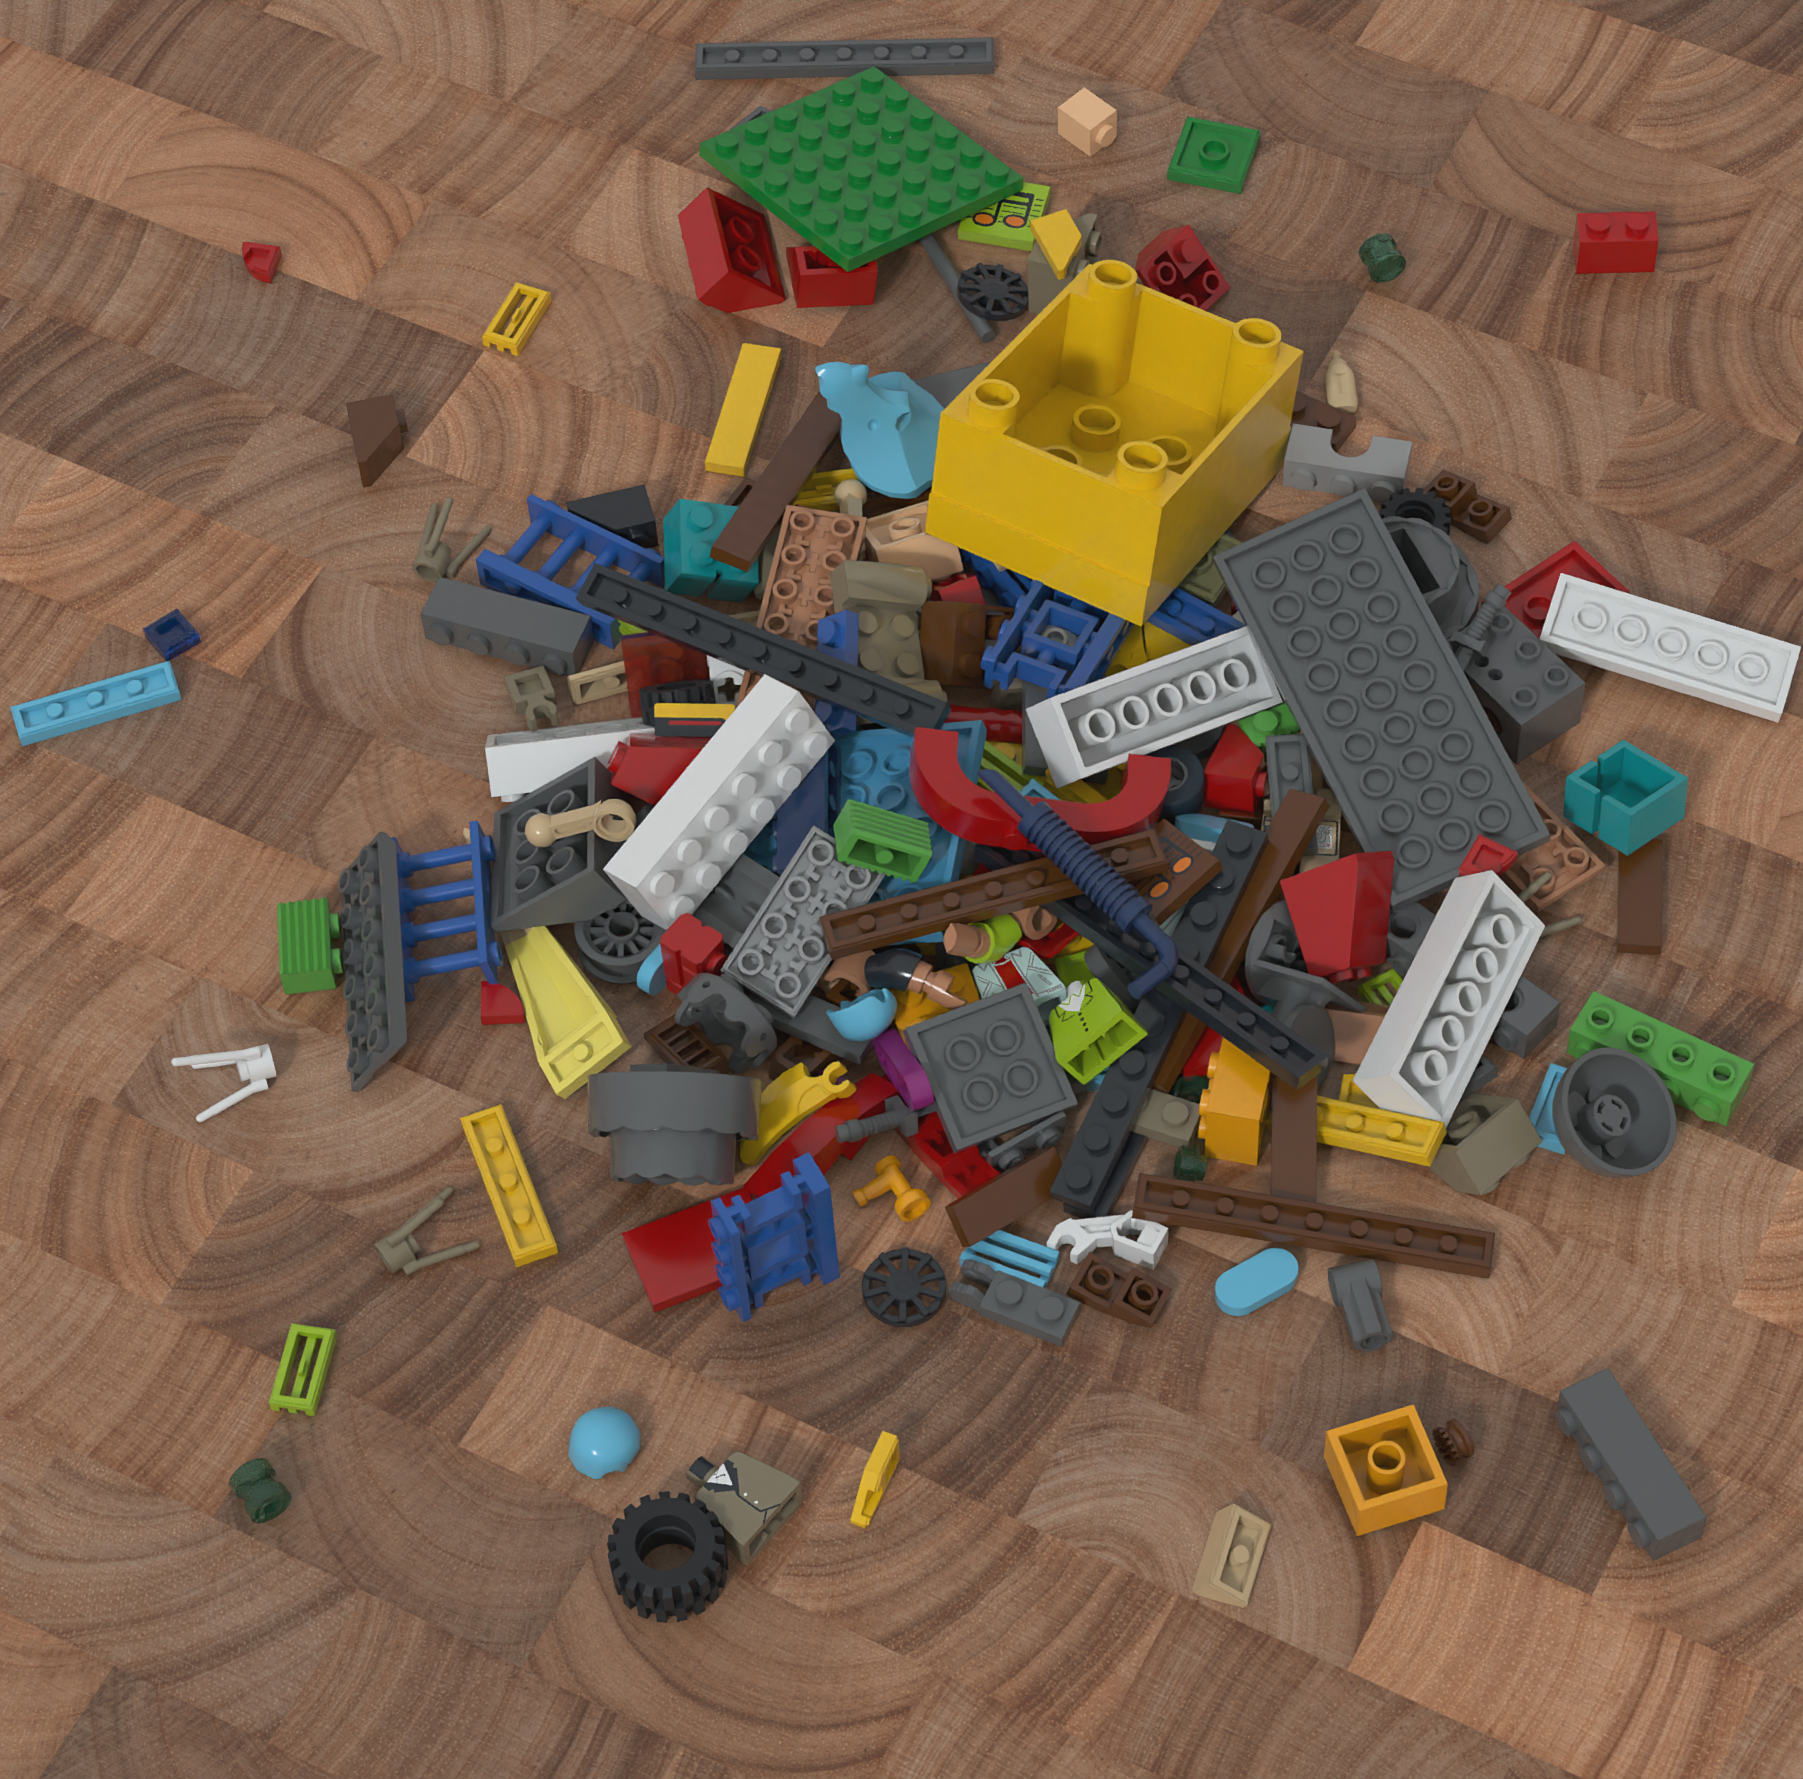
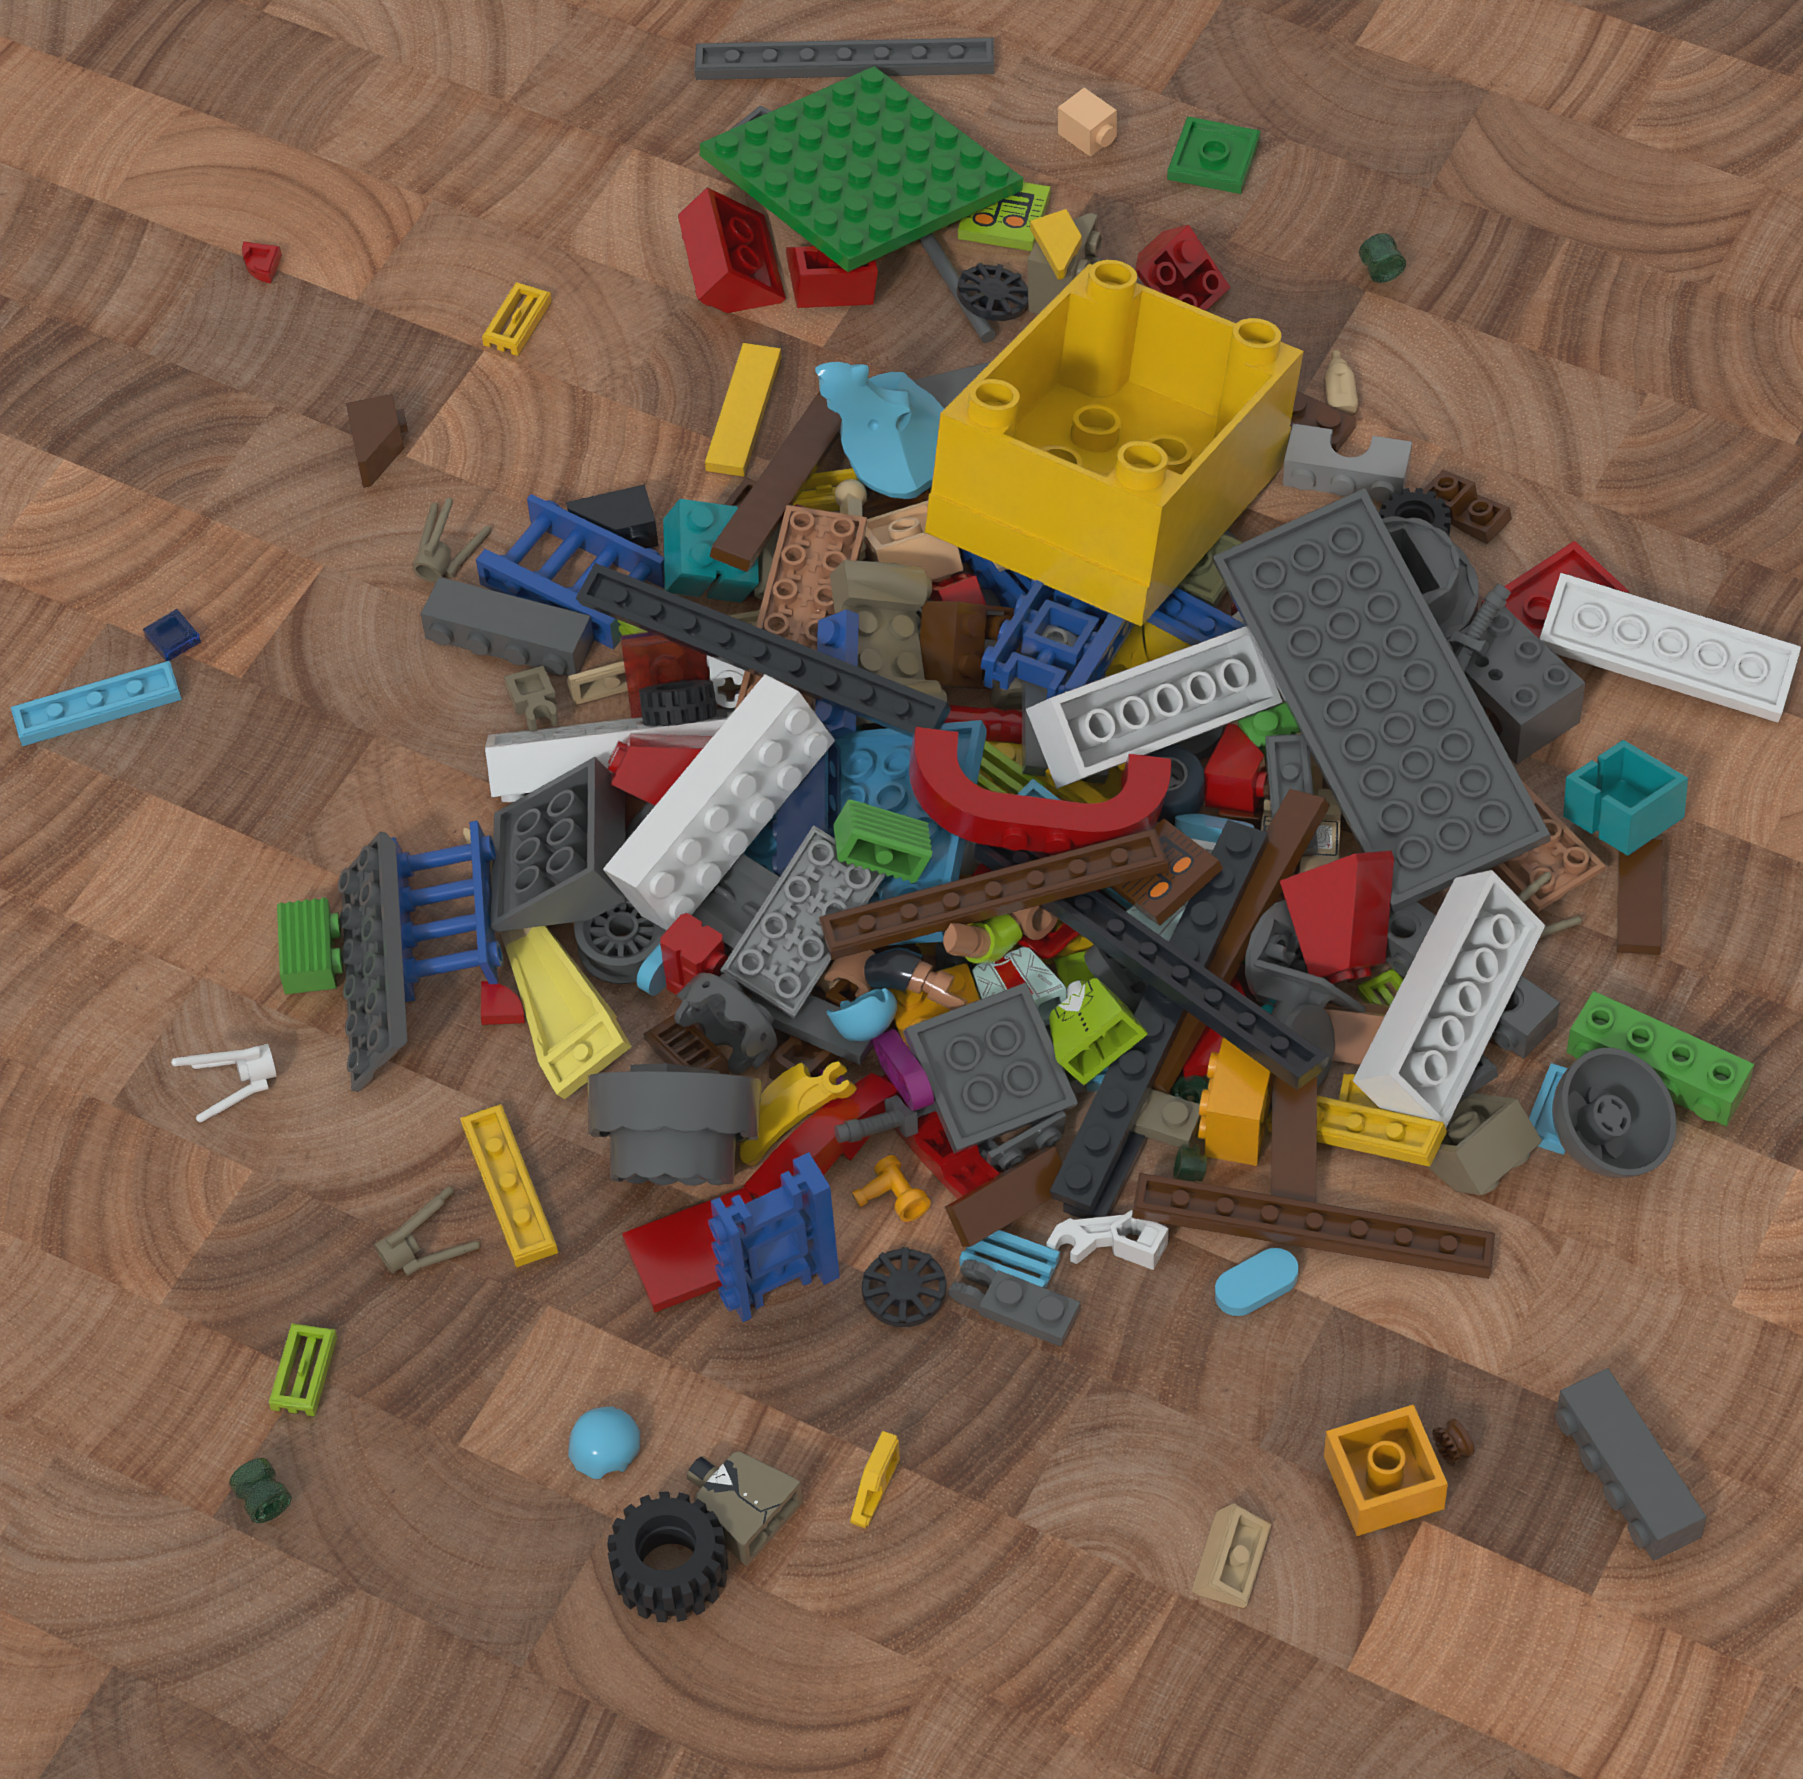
(544, 829): tan piece -> none
(690, 719): sticker -> none
(1091, 876): dark blue piece -> none
(1119, 1294): reddish brown slope -> none
(1358, 1292): dark grey piece -> none
(1487, 856): red tile -> none
(1615, 242): red brick -> none

